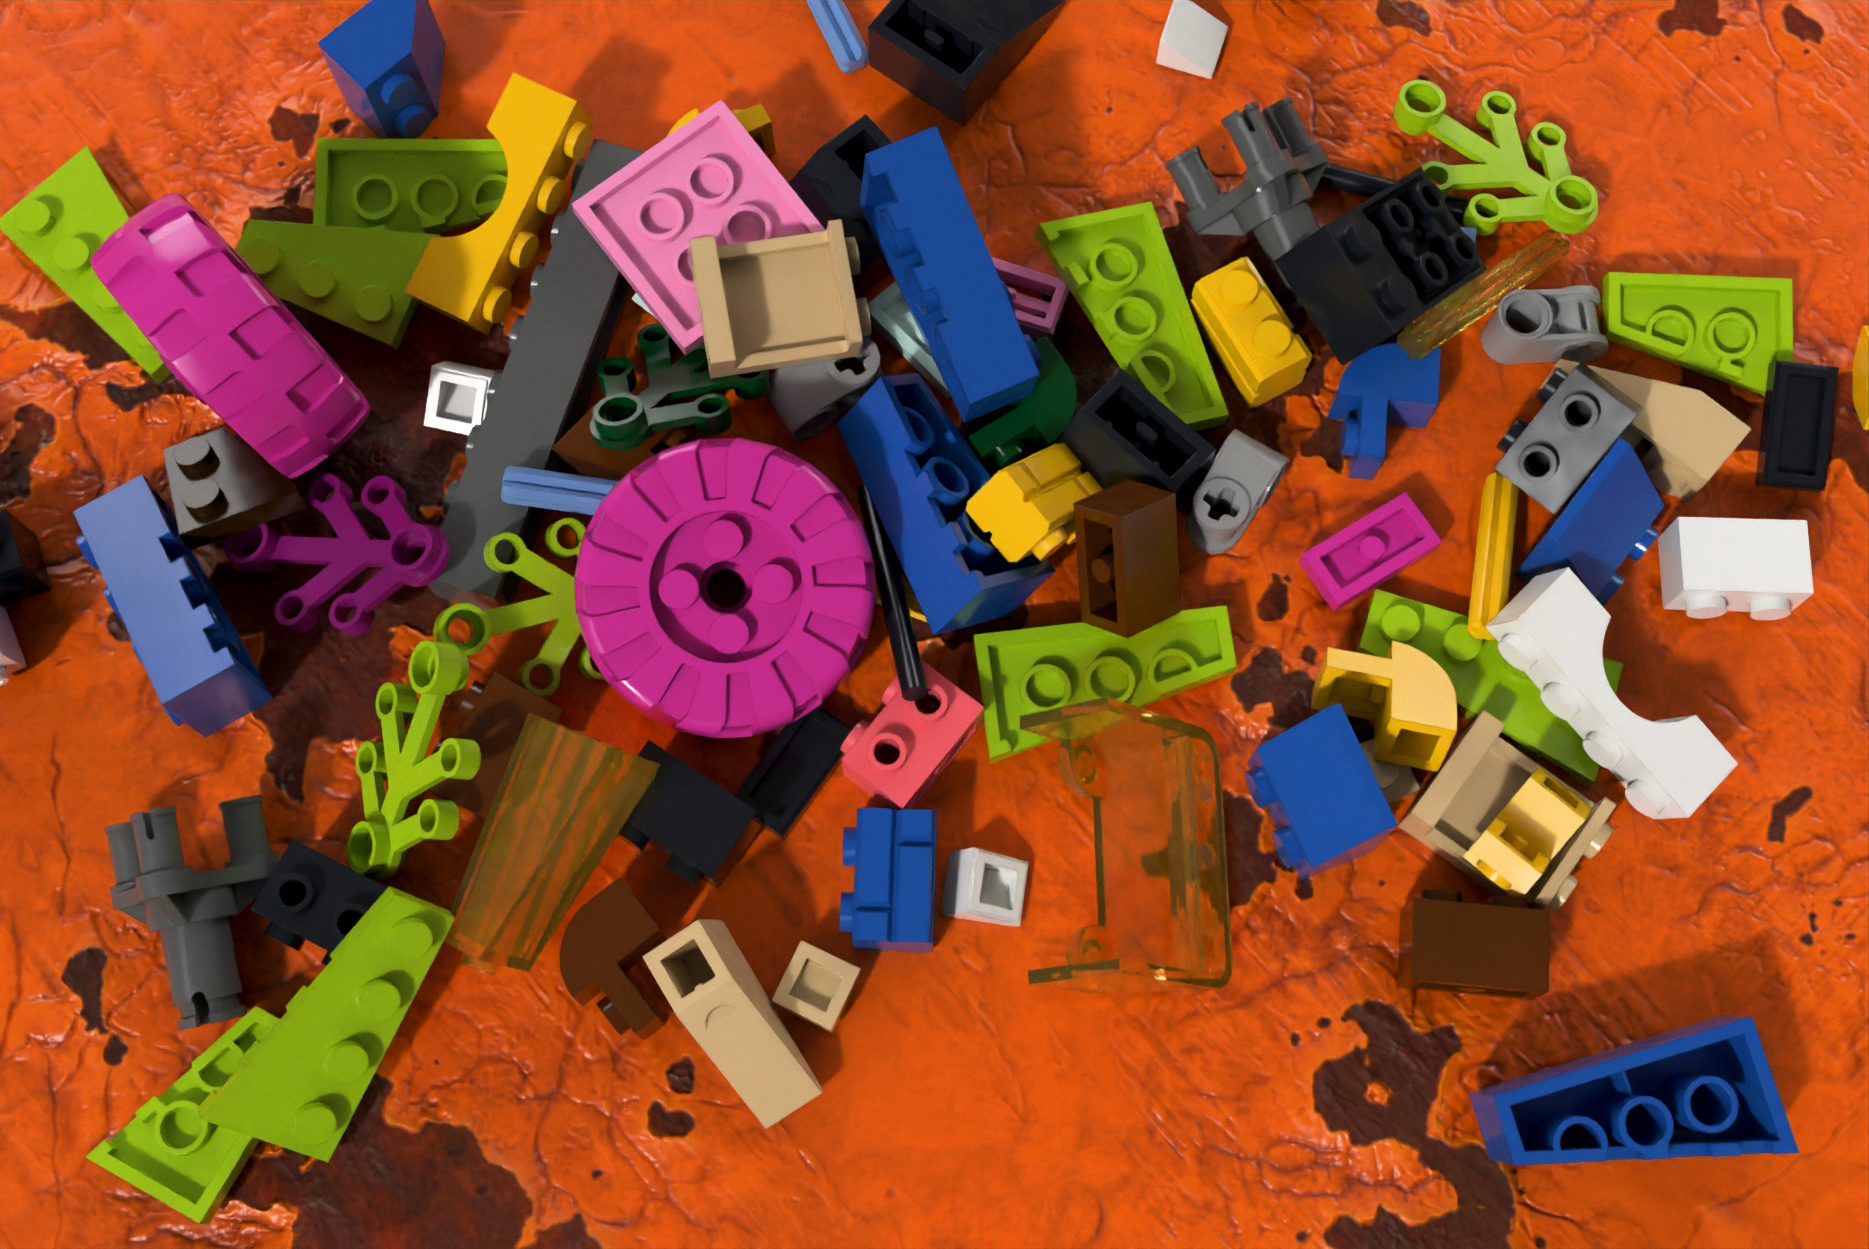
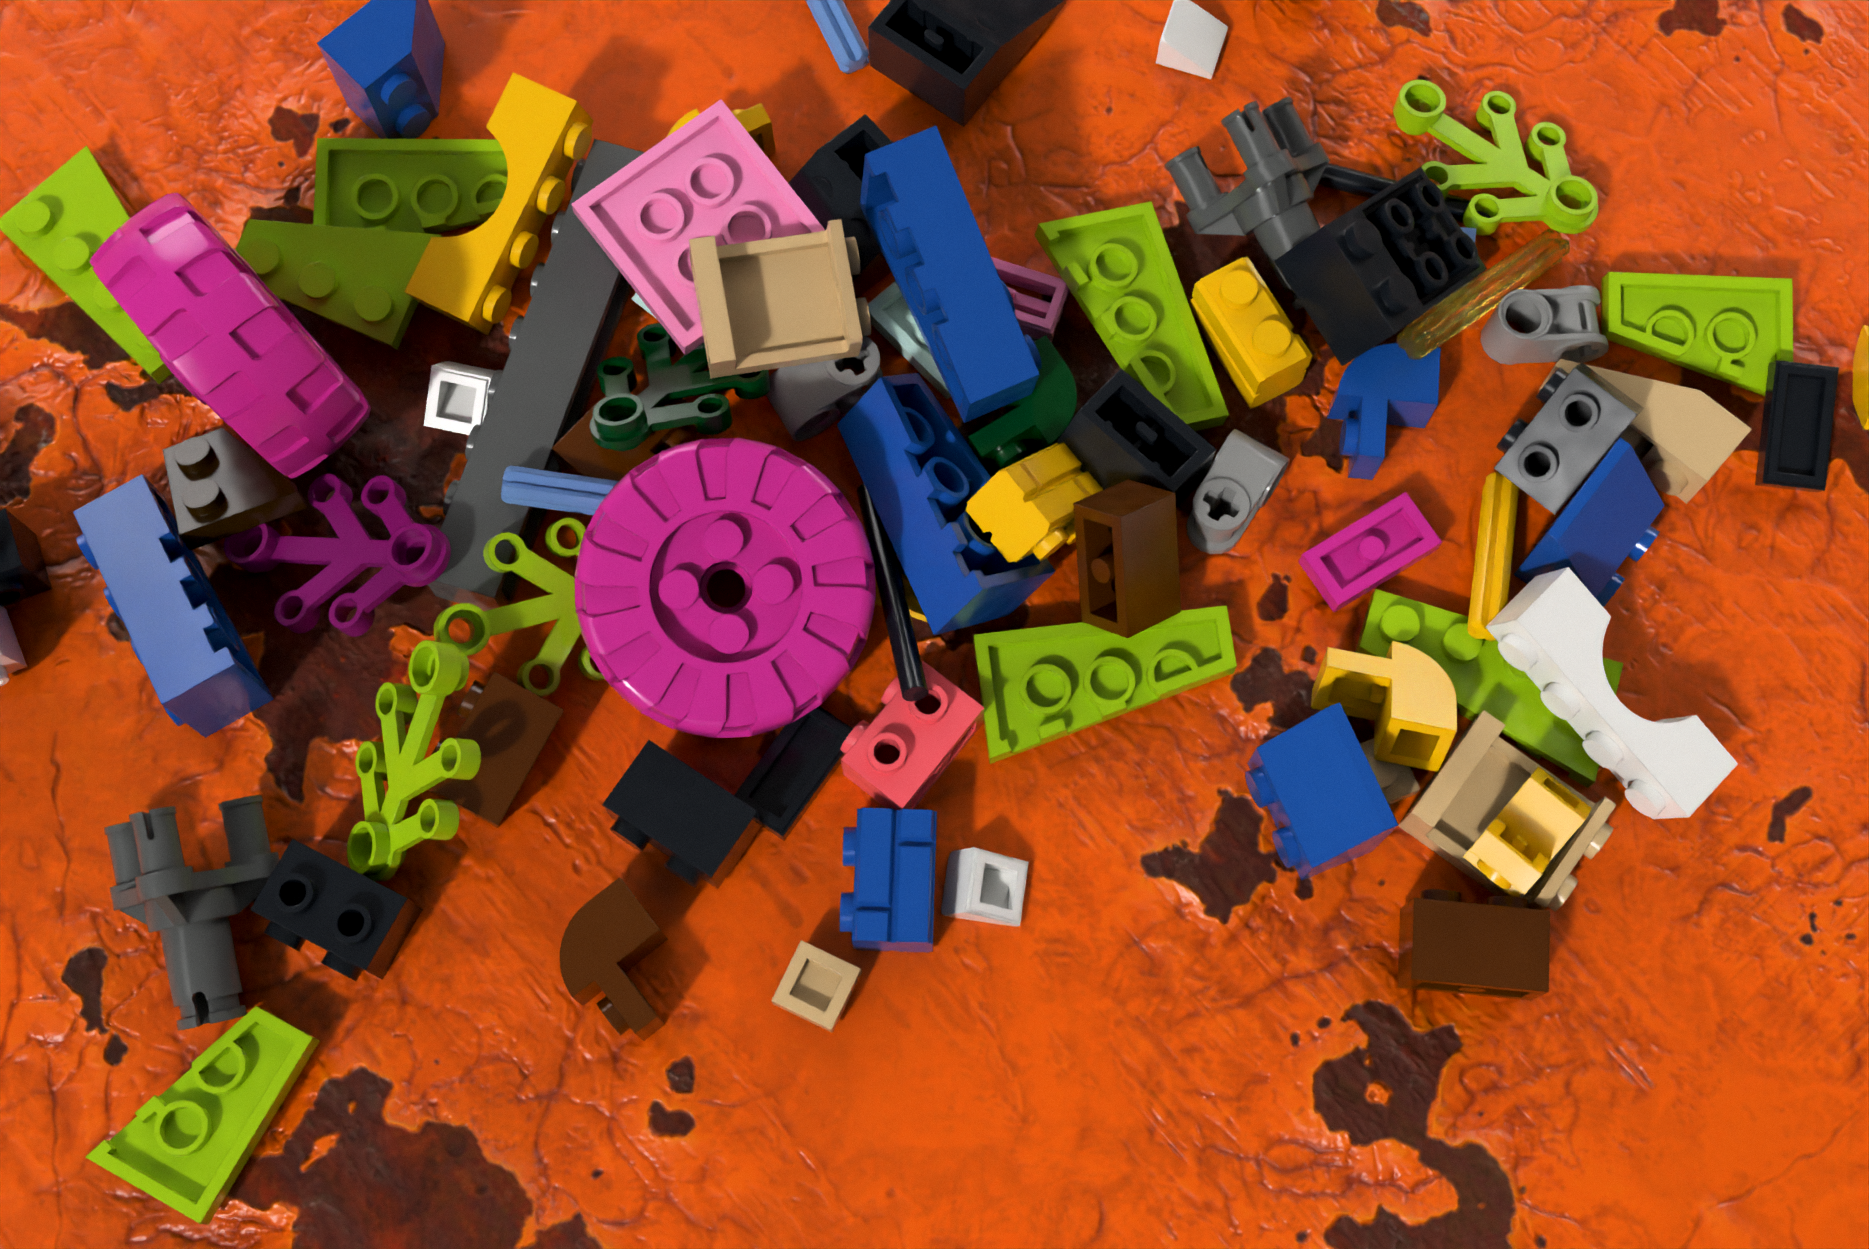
(325, 1049): lime wing -> none
(542, 841): clear yellow slope -> none
(733, 1019): tan slope -> none
(1155, 850): clear yellow windscreen -> none
(1651, 1099): blue wedge -> none
(1735, 566): white brick -> none

